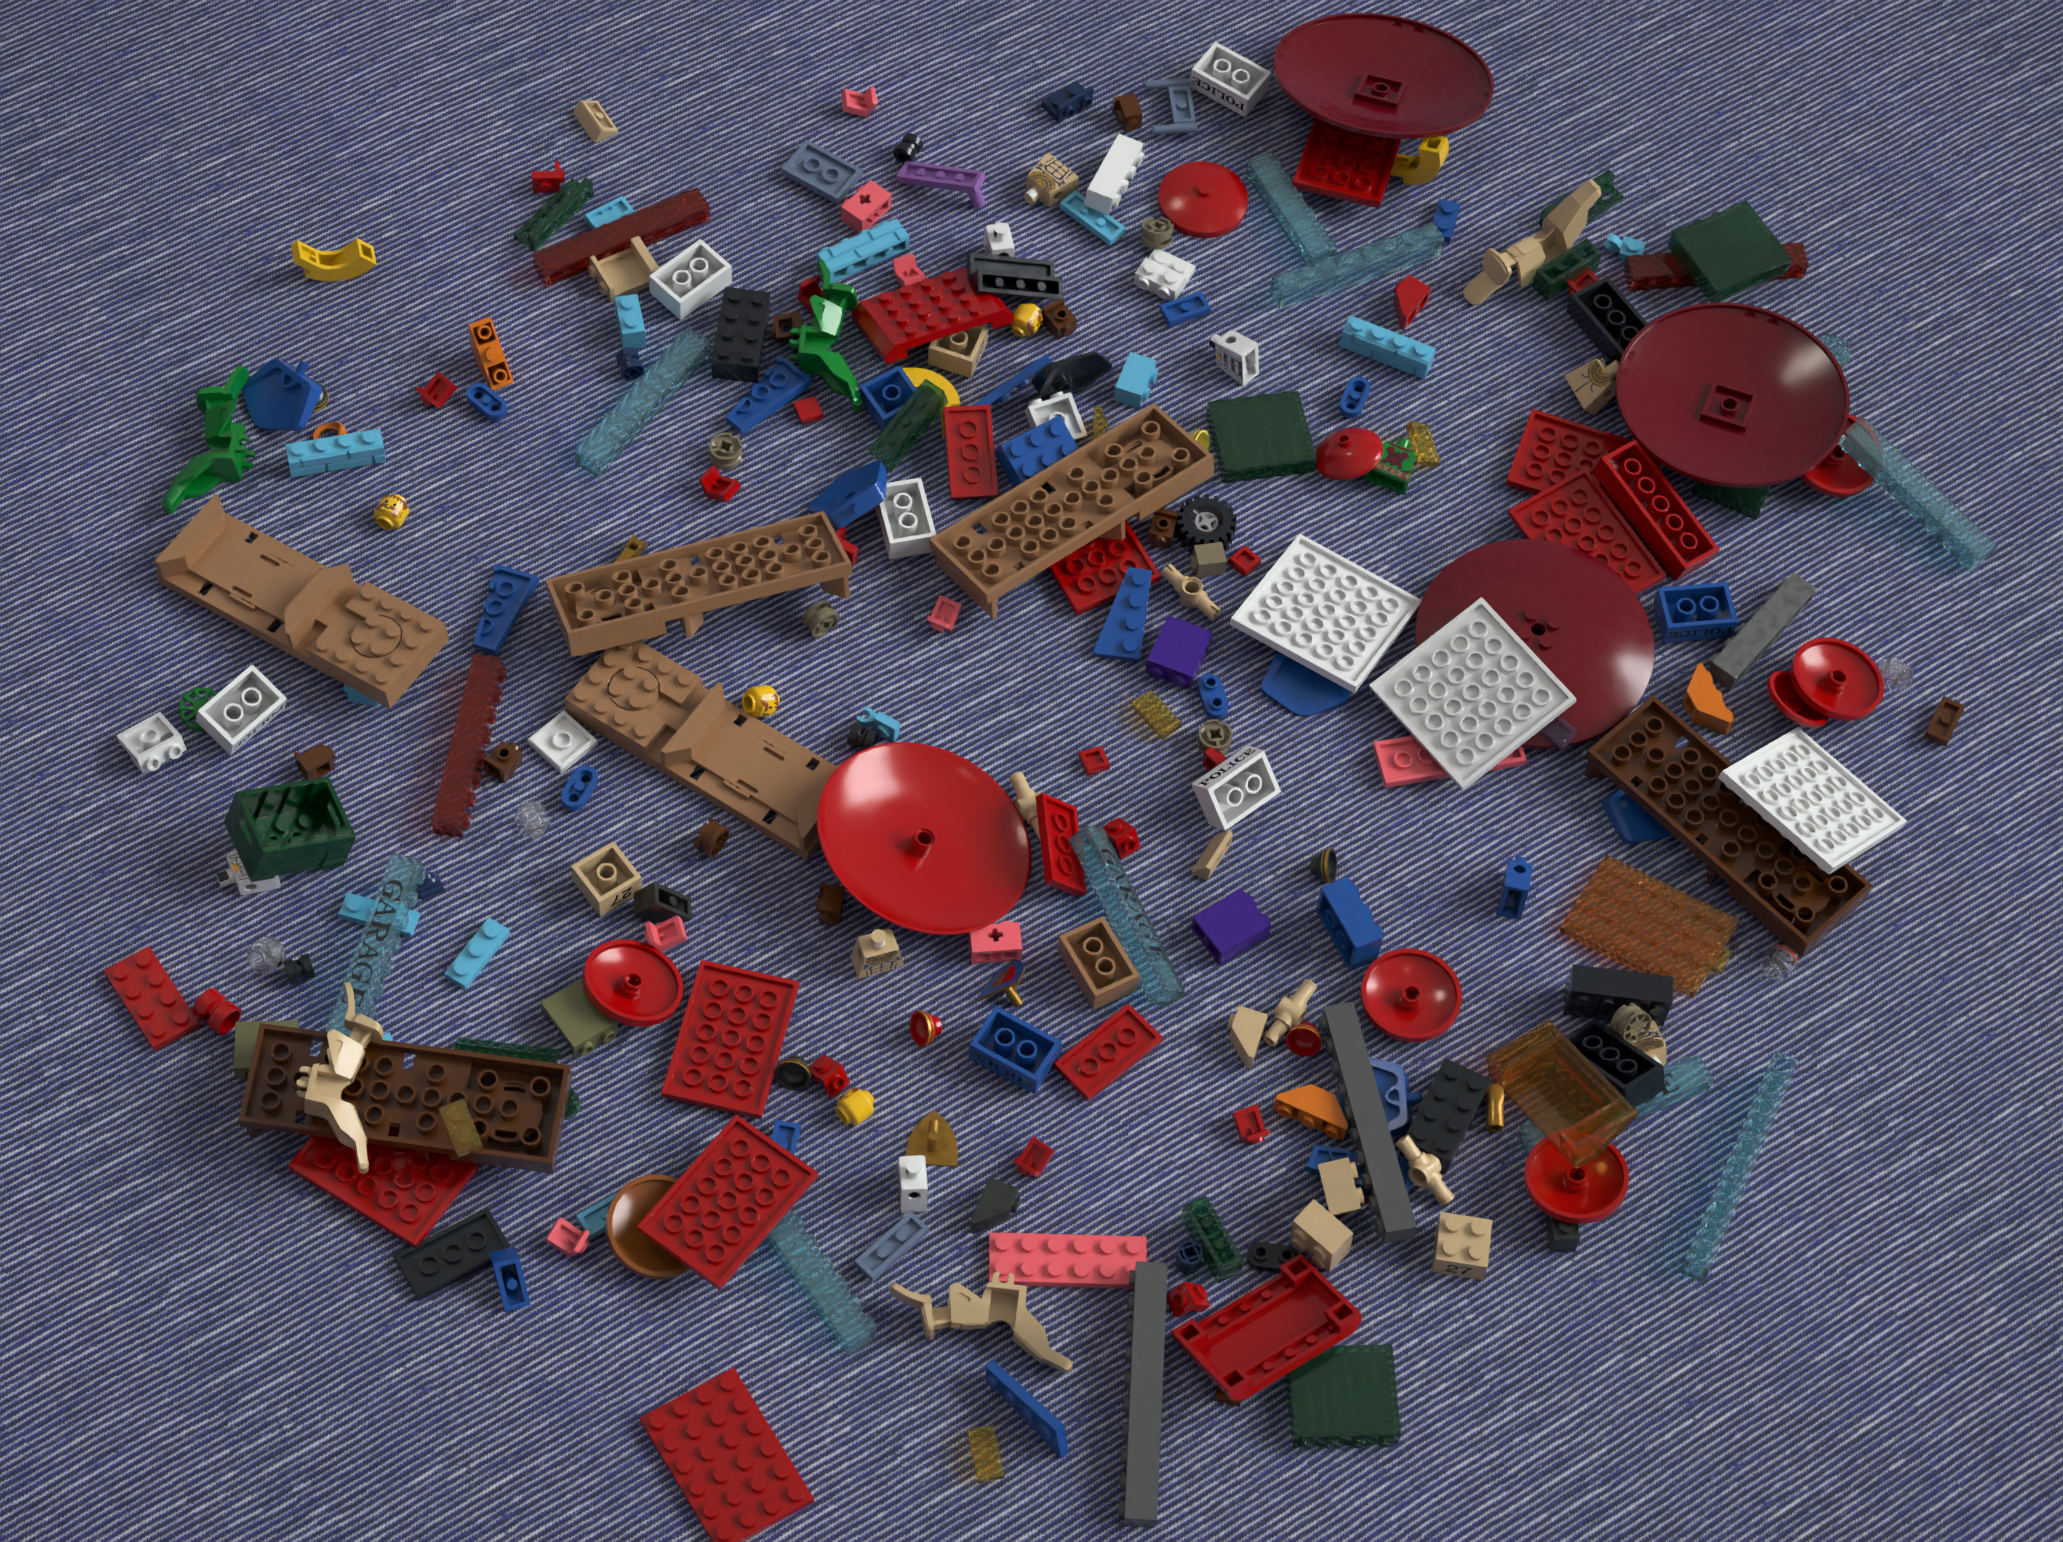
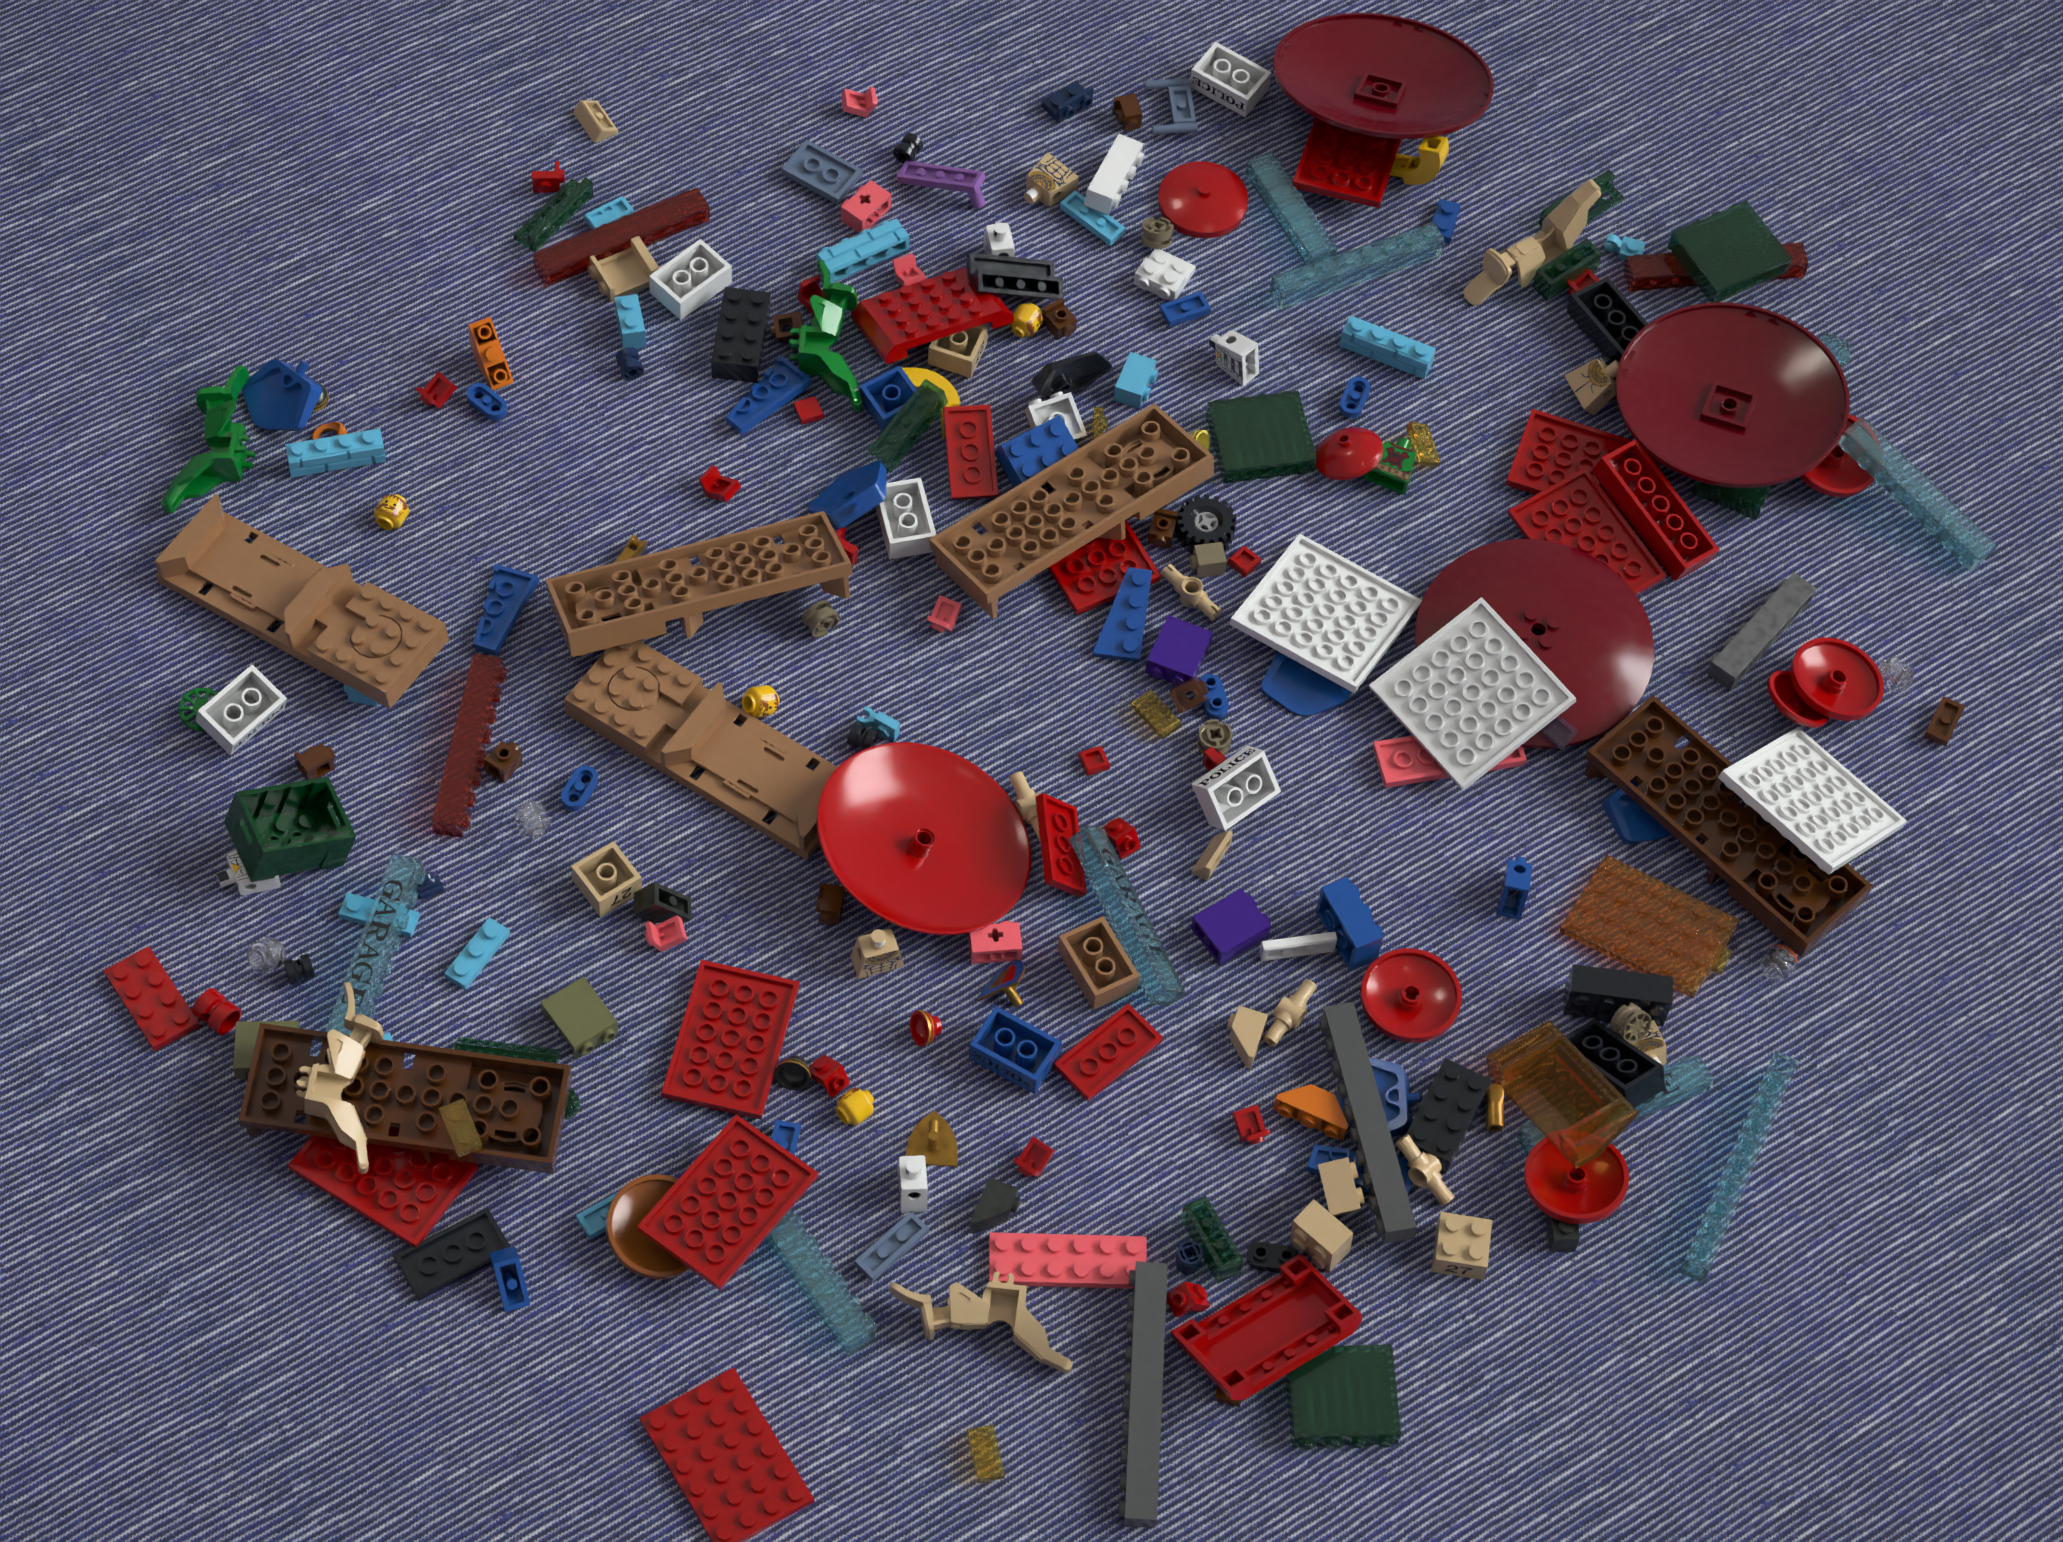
(152, 742): white plate -> none
(334, 265): yellow arch -> none
(562, 742): white tile -> none
(567, 1238): coral bracket -> none
(632, 983): red dish -> none
(642, 402): clear light blue brick -> none
(711, 838): reddish brown wheel -> none
(718, 455): dark tan wheel -> none
(1019, 380): blue wing -> none
(1029, 1408): blue wing -> none
(1179, 697): none -> reddish brown brick
(1298, 946): none -> white tile
(1304, 1039): red piece -> none
(1325, 865): pearl dark grey piece -> none
(1409, 299): red slope -> none
(1695, 612): blue brick -> none
(1706, 703): orange slope -> none

